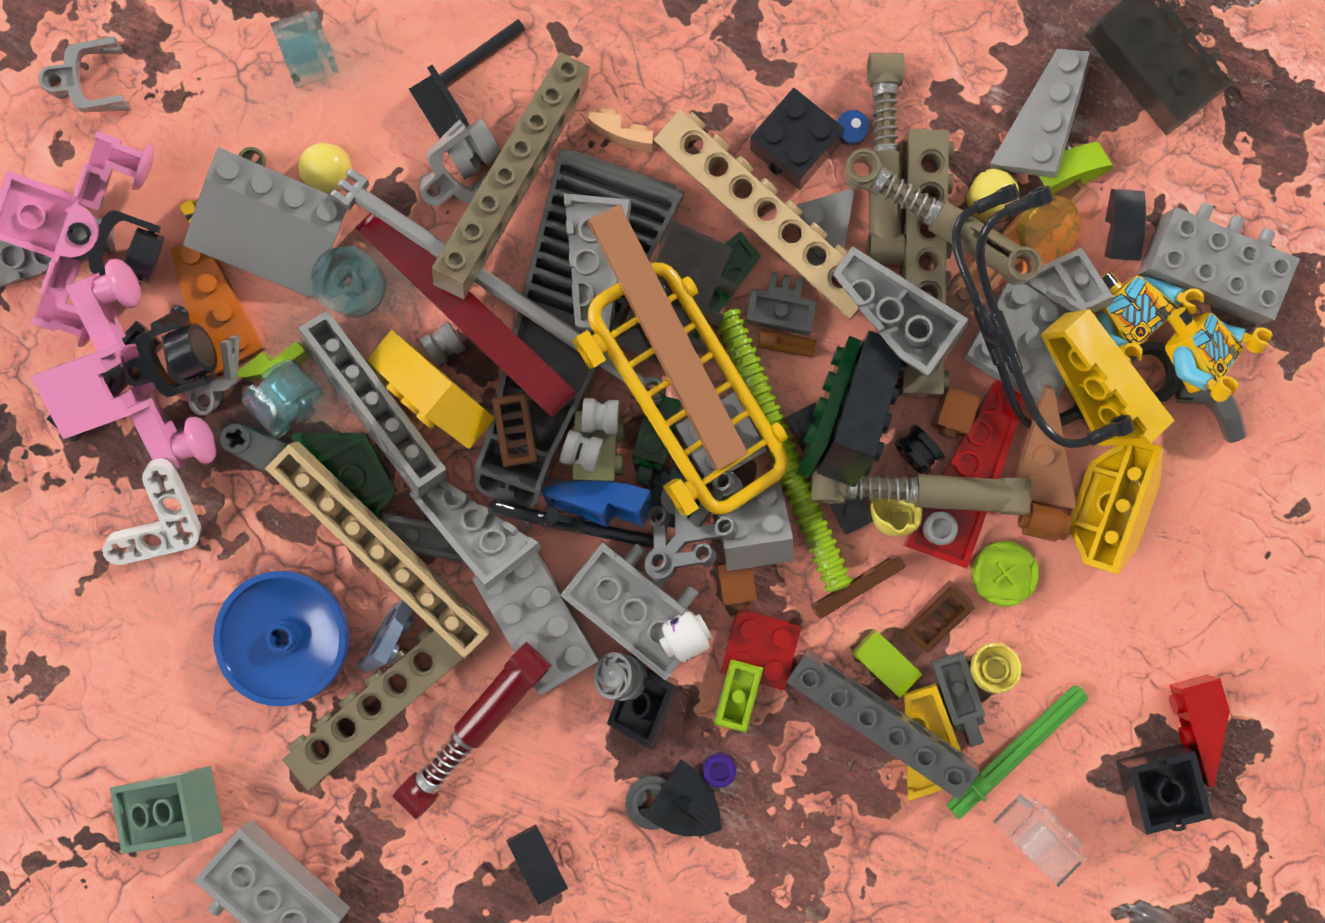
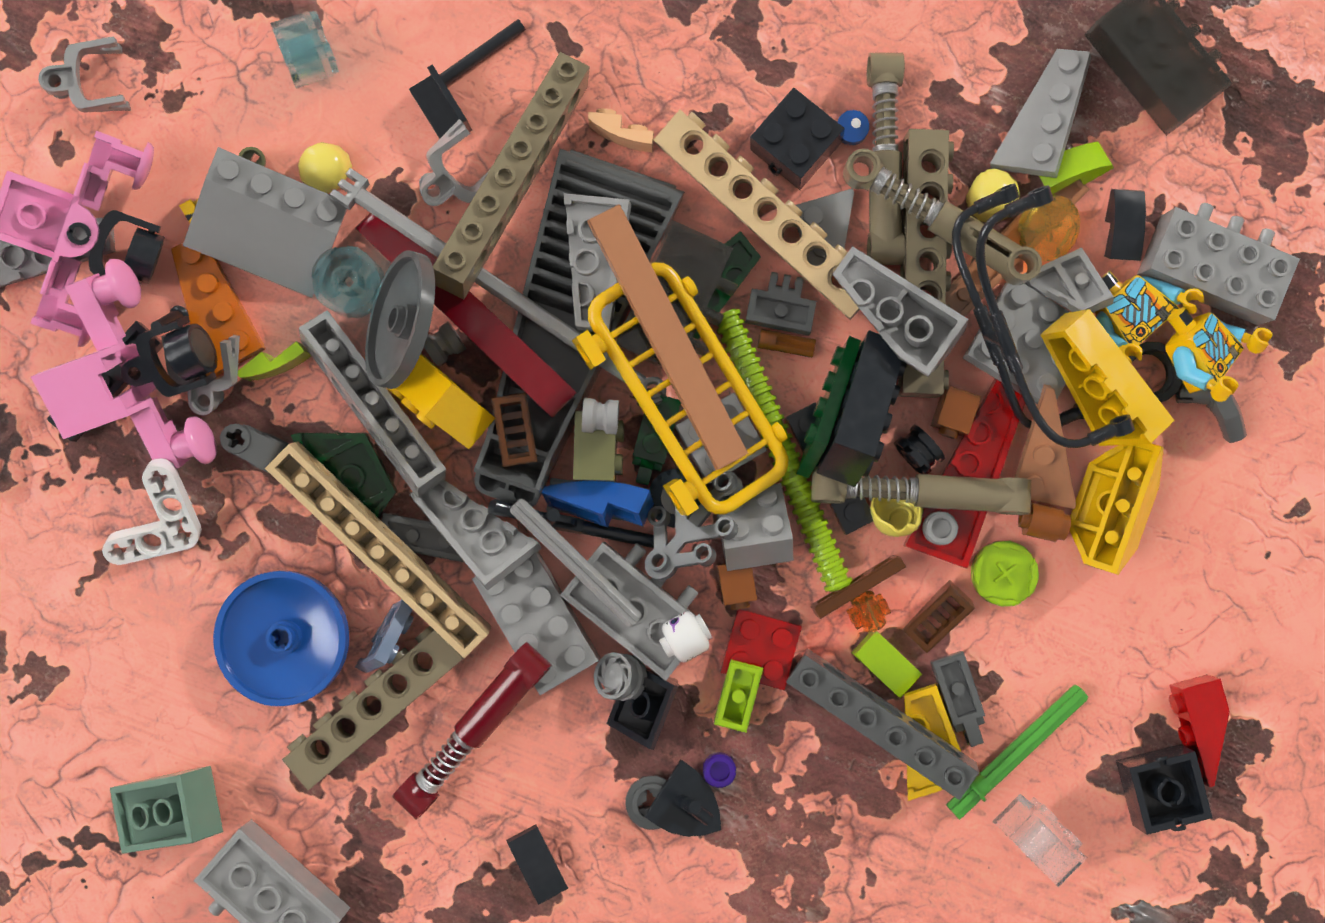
(283, 397): clear light blue brick -> none
(400, 319): none -> dark grey dish
(474, 149): light grey wheel -> none
(575, 562): none -> light grey axle
(589, 453): light grey wheel -> none
(868, 611): none -> clear orange gear
(995, 668): light yellow hair -> none

